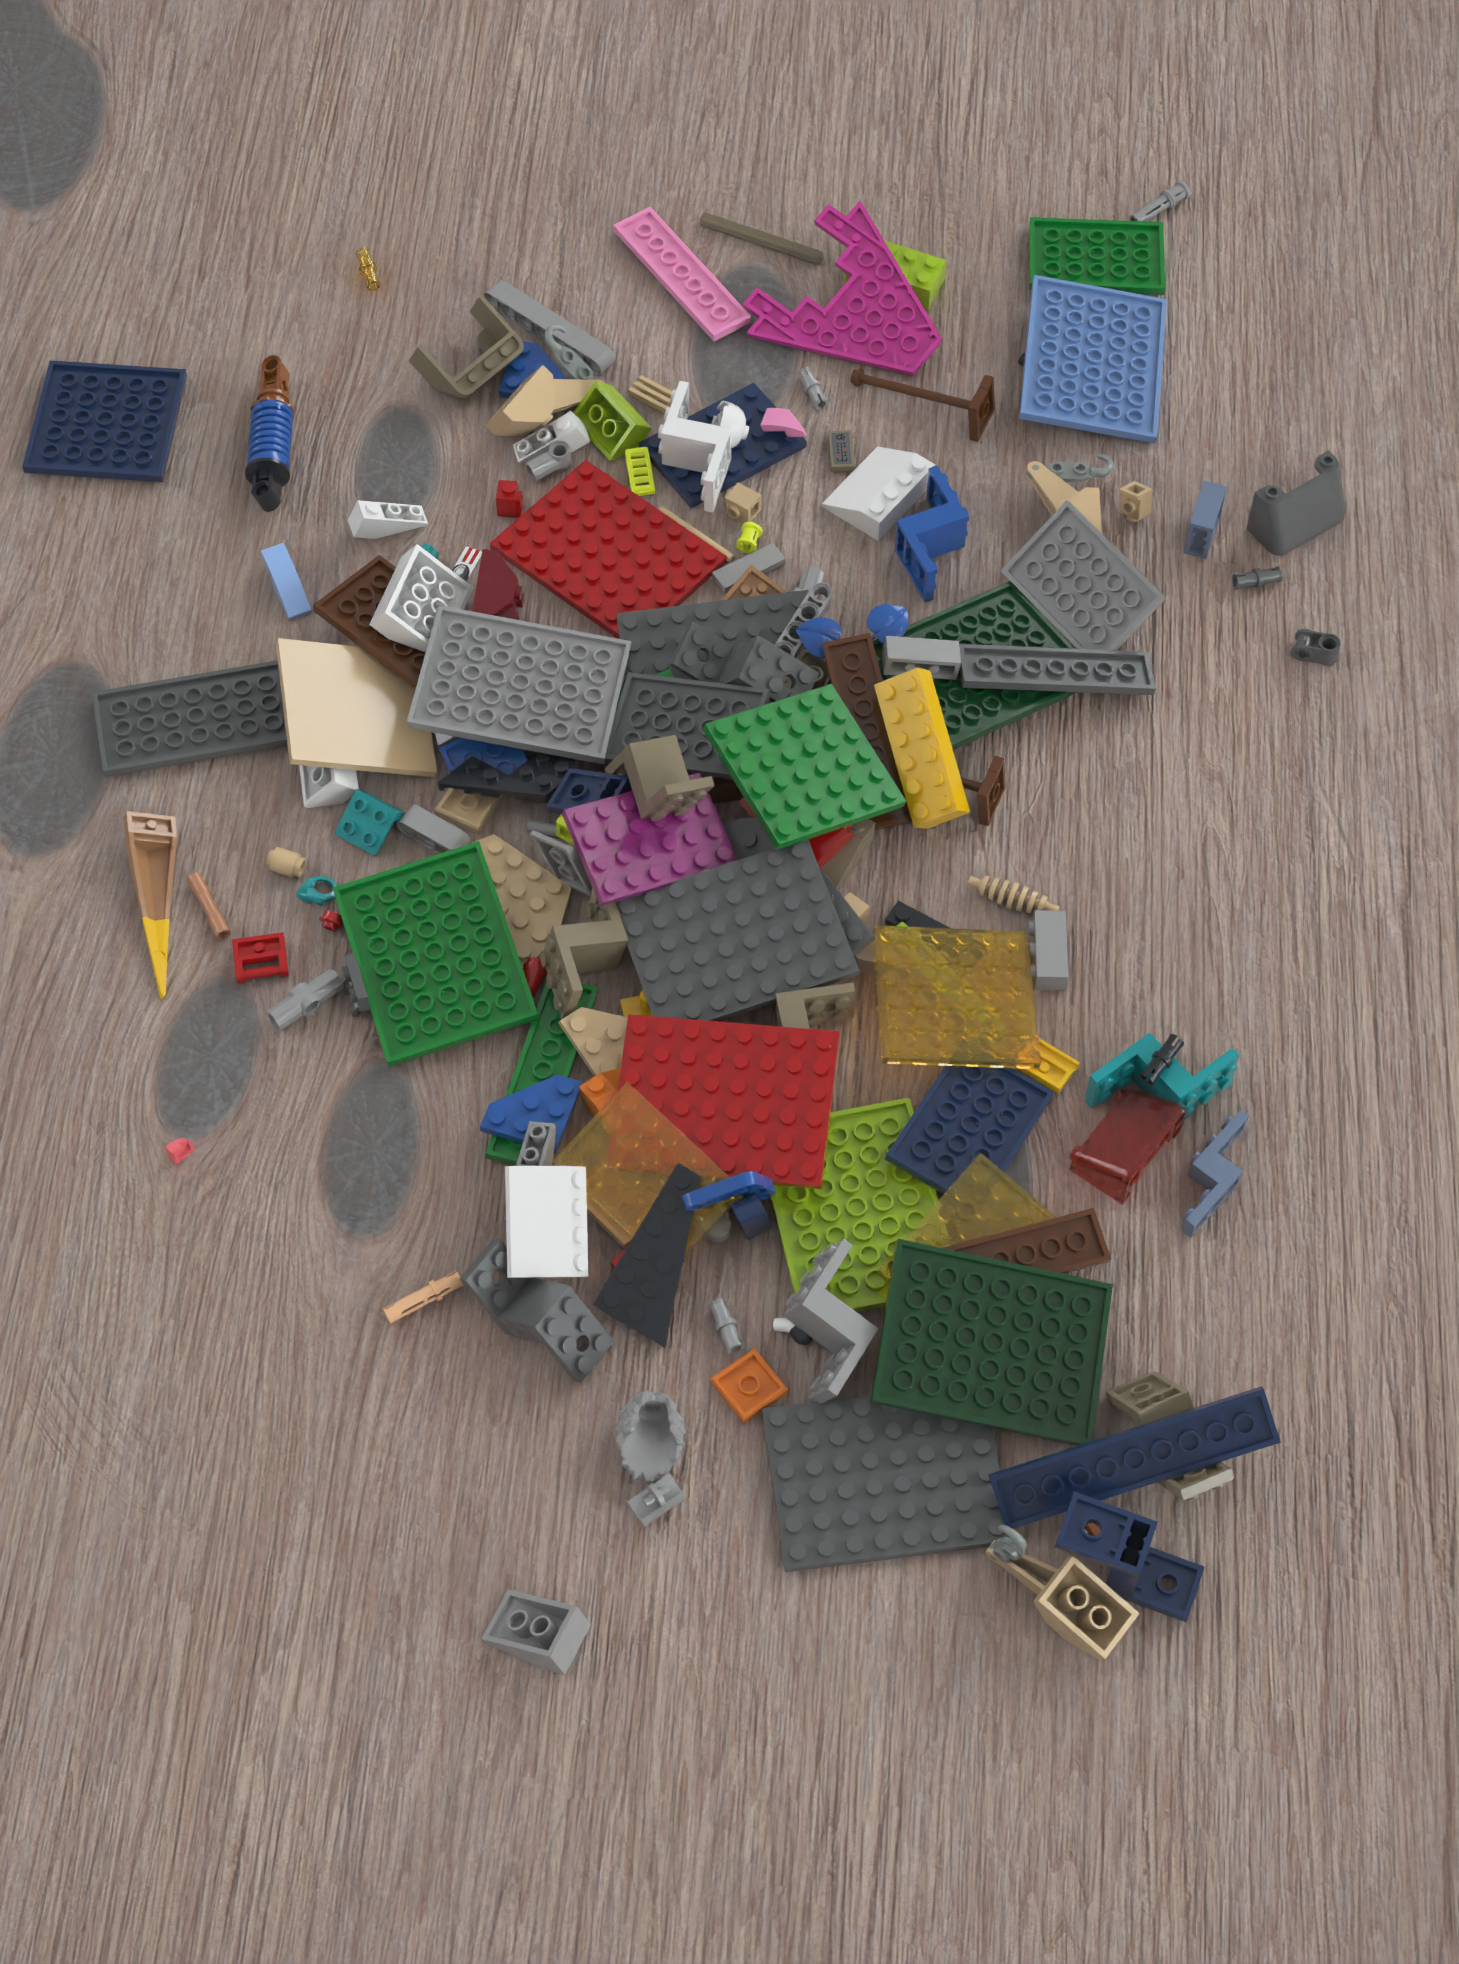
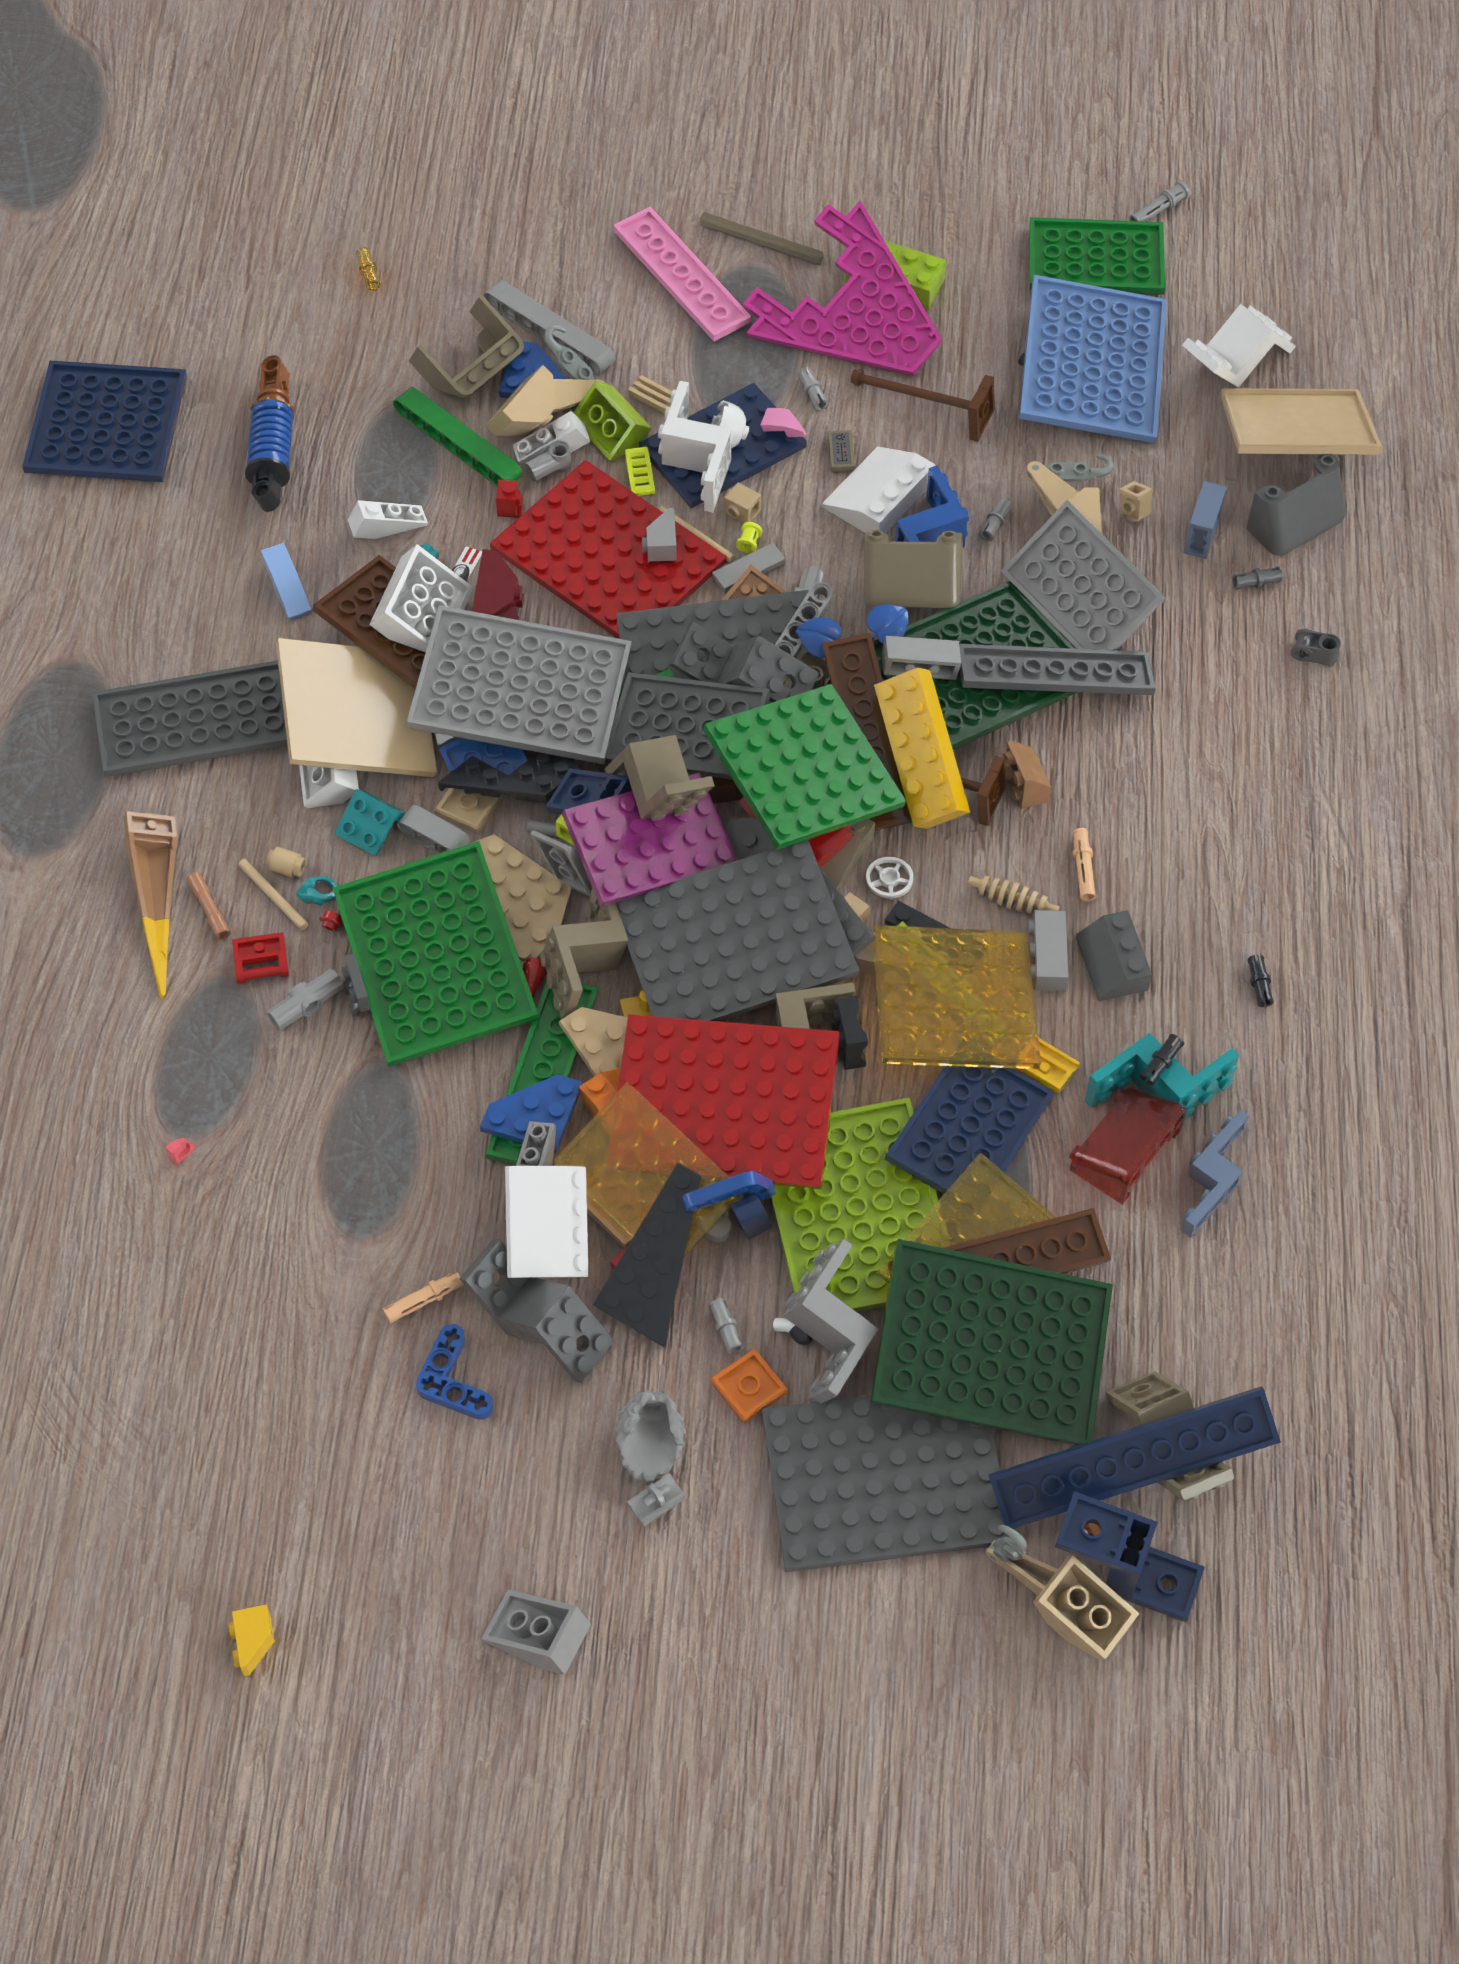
(253, 1636): none -> yellow slope
(267, 888): none -> tan bar
(440, 1377): none -> blue beam
(456, 437): none -> green beam
(661, 538): none -> light grey slope
(852, 1037): none -> black brick
(889, 877): none -> white wheel
(913, 571): none -> dark tan windscreen
(995, 519): none -> light grey axle
(1025, 775): none -> medium nougat slope
(1083, 855): none -> light nougat pin
(1114, 956): none -> dark grey slope
(1240, 344): none -> white bracket
(1260, 980): none -> black pin
(1300, 421): none -> tan tile

